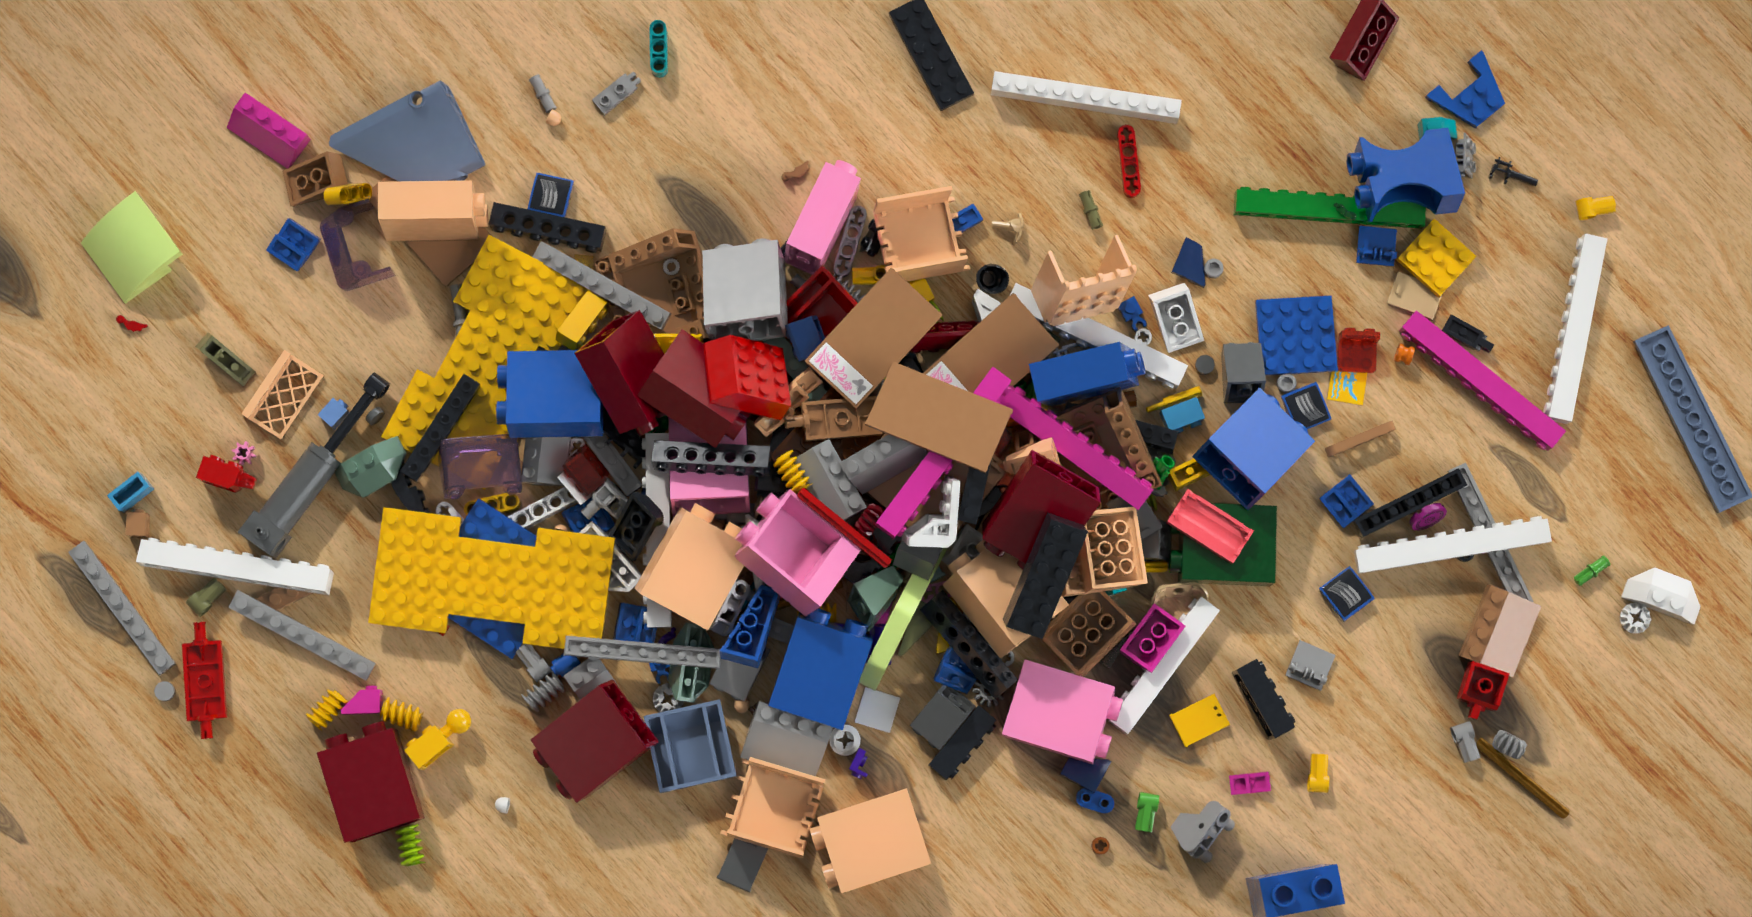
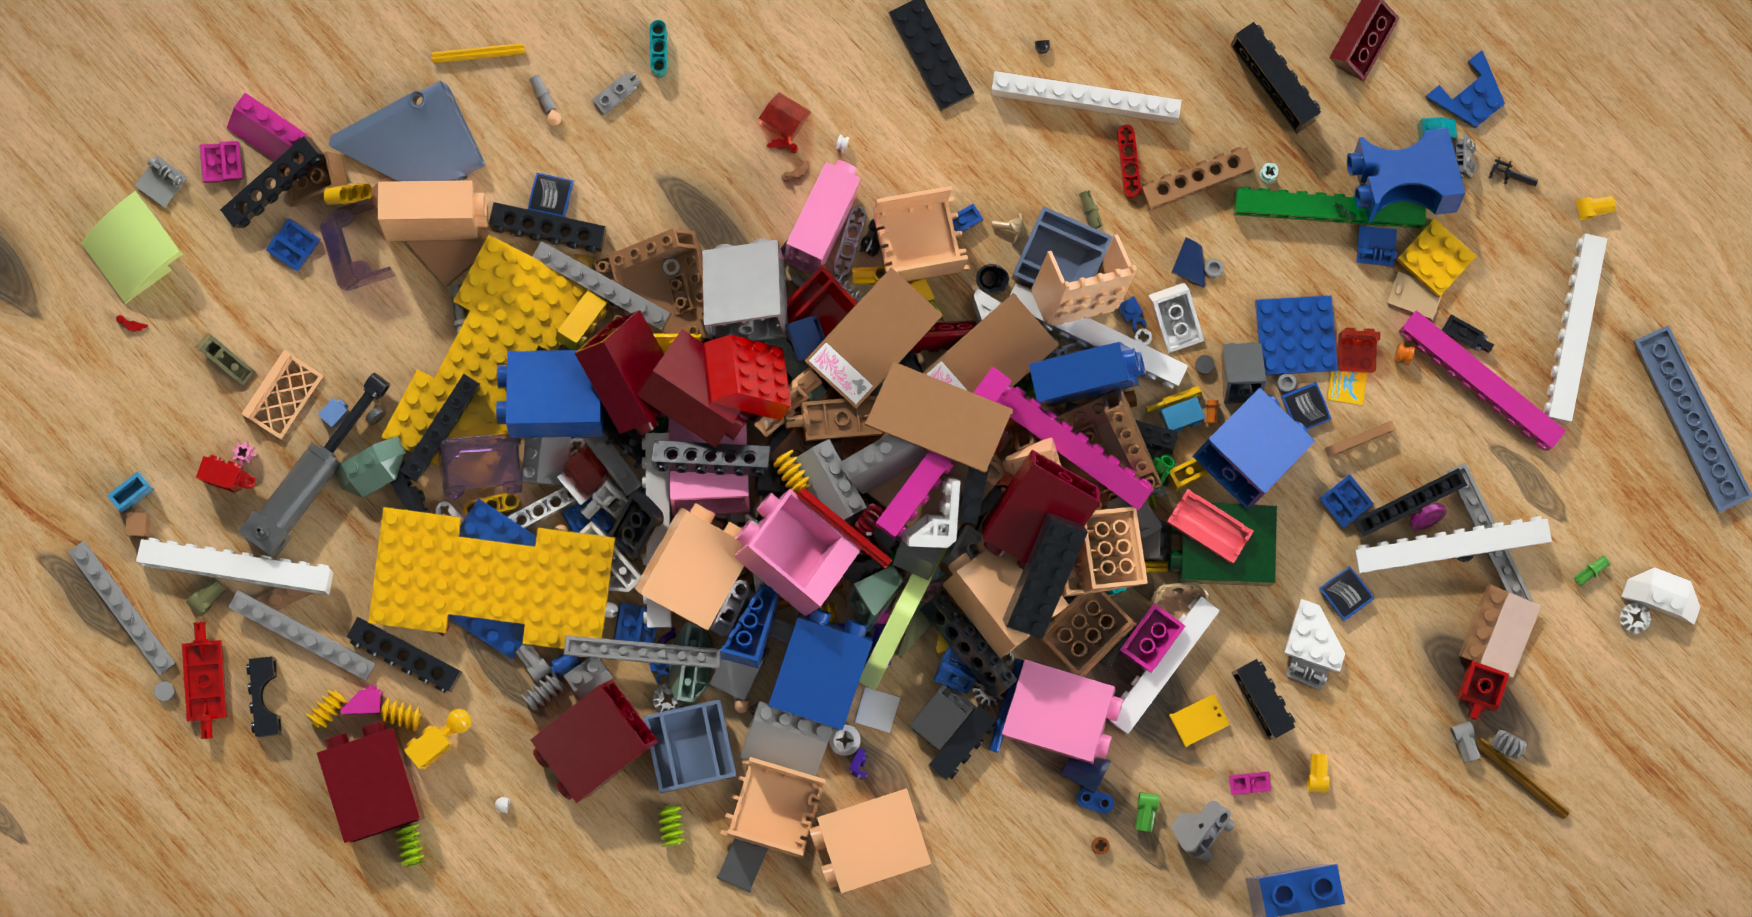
(160, 181): none -> light grey hinge
(220, 162): none -> dark pink slope
(234, 208): none -> black brick
(261, 672): none -> black arch
(362, 628): none -> black brick
(478, 53): none -> yellow axle
(611, 610): none -> white hinge
(671, 825): none -> lime piece
(783, 143): none -> red piece
(784, 117): none -> clear red slope
(842, 143): none -> white bush
(997, 735): none -> blue axle
(1042, 46): none -> black hinge
(1073, 244): none -> sand blue slope
(1155, 200): none -> medium nougat brick
(1212, 411): none -> orange pin
(1269, 167): none -> light aqua bush
(1276, 77): none -> black brick
(1313, 638): none -> white plate

